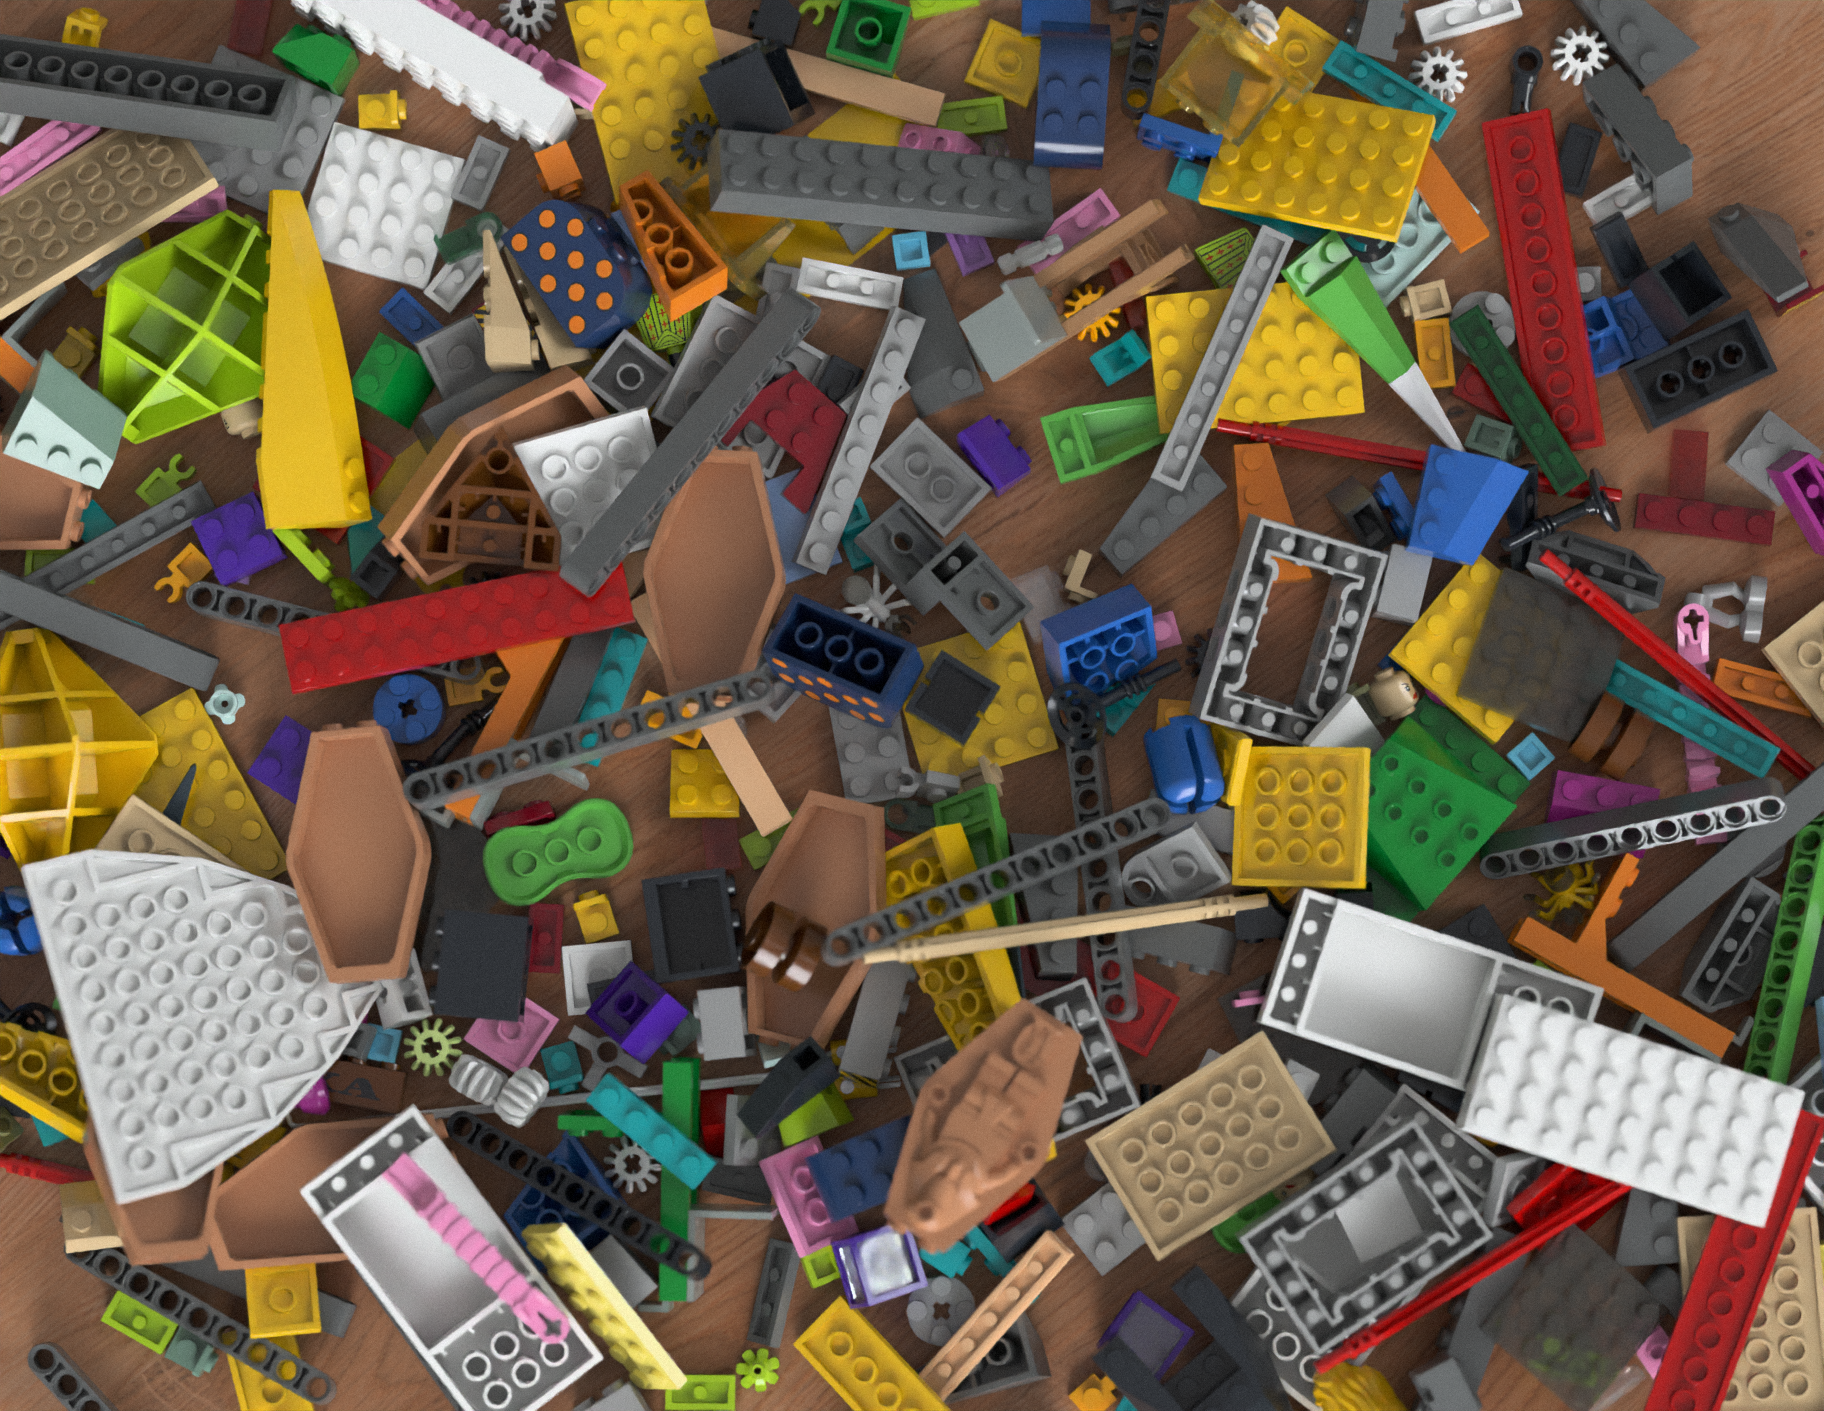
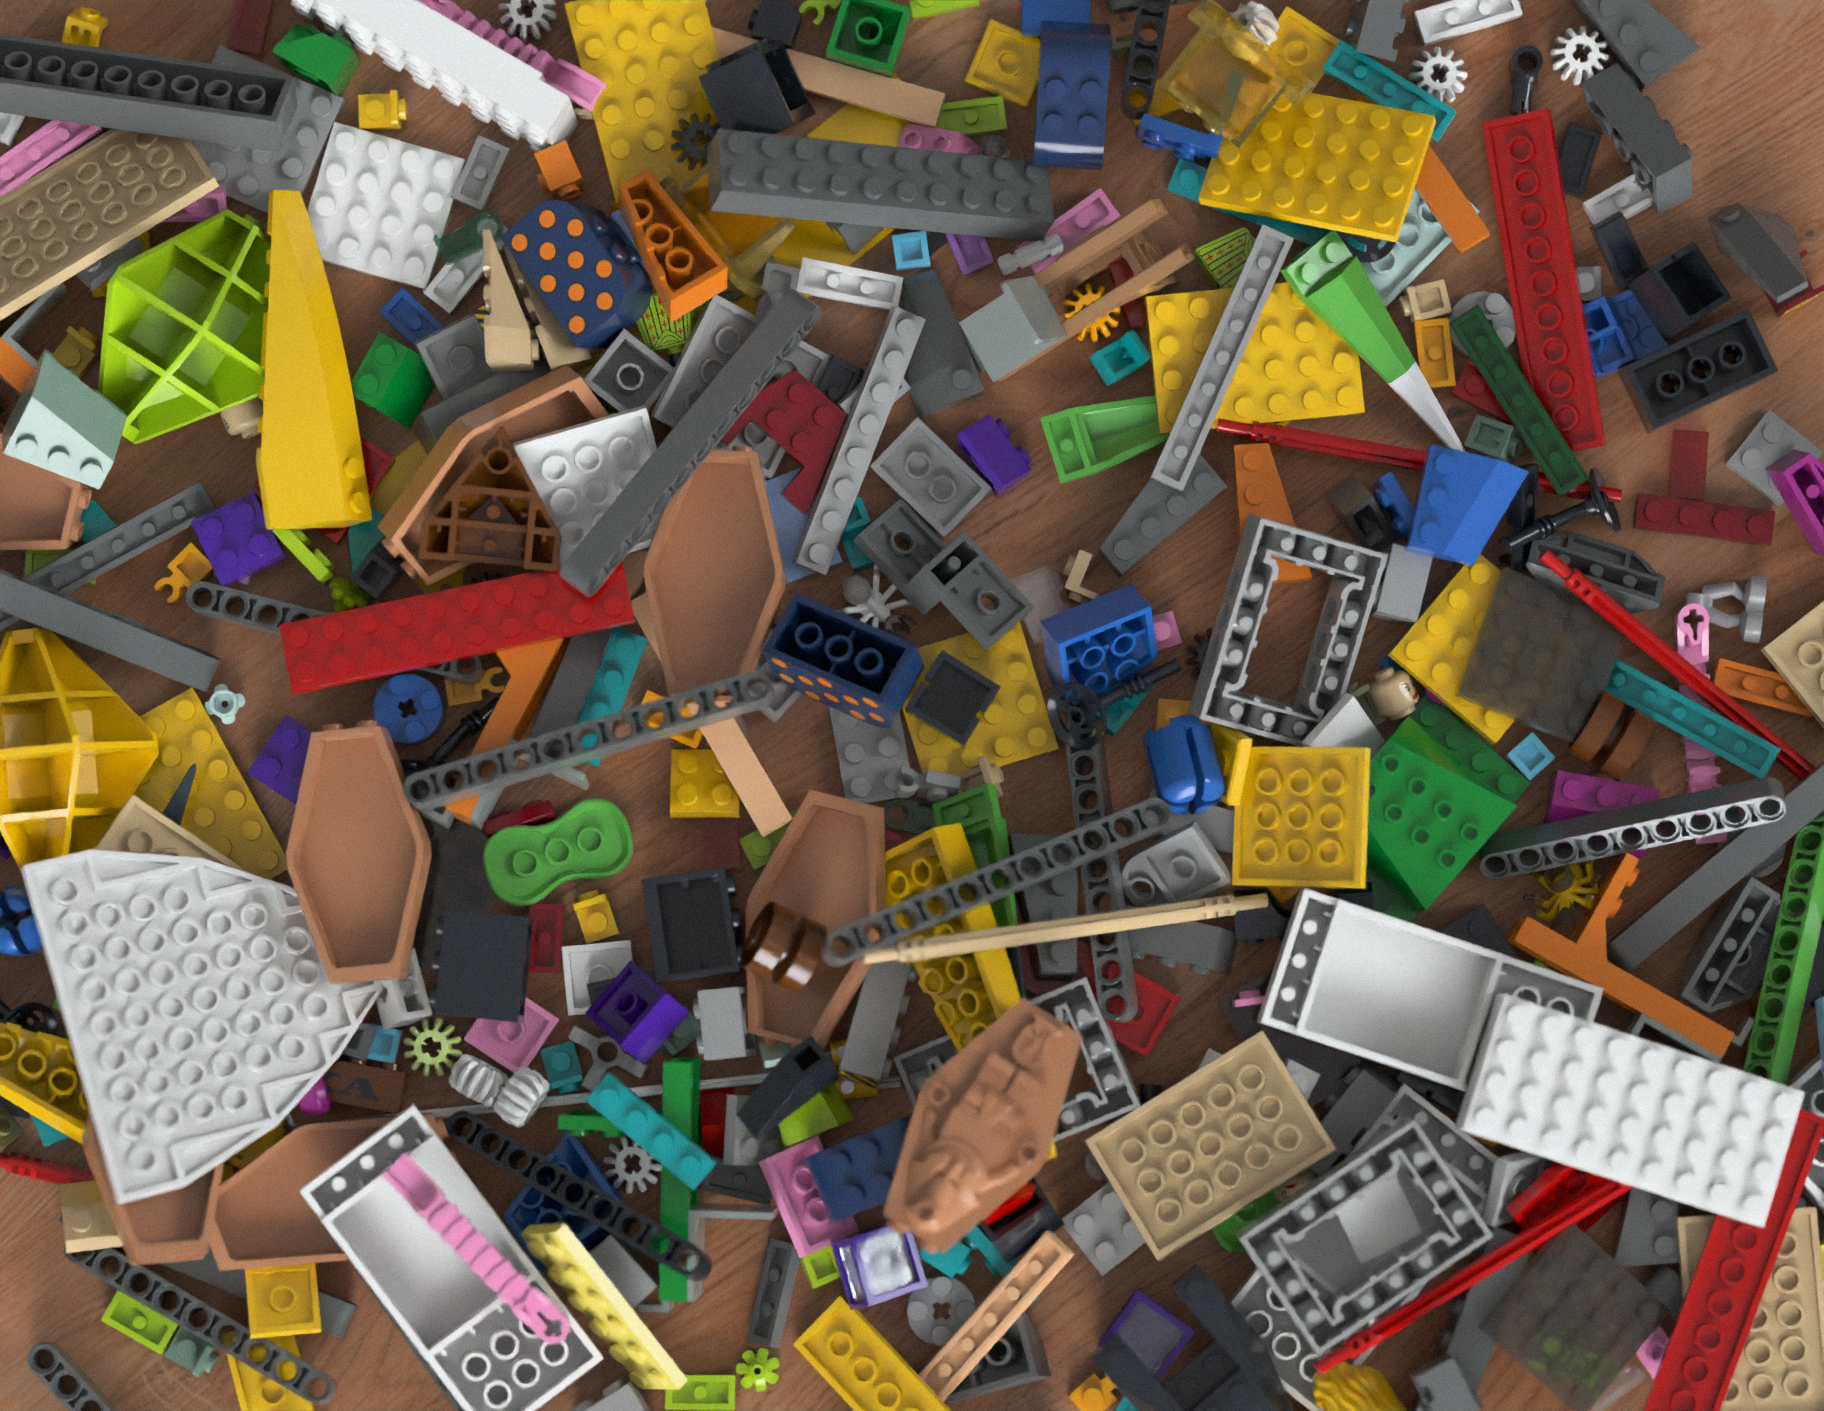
(163, 485): lime plate -> none

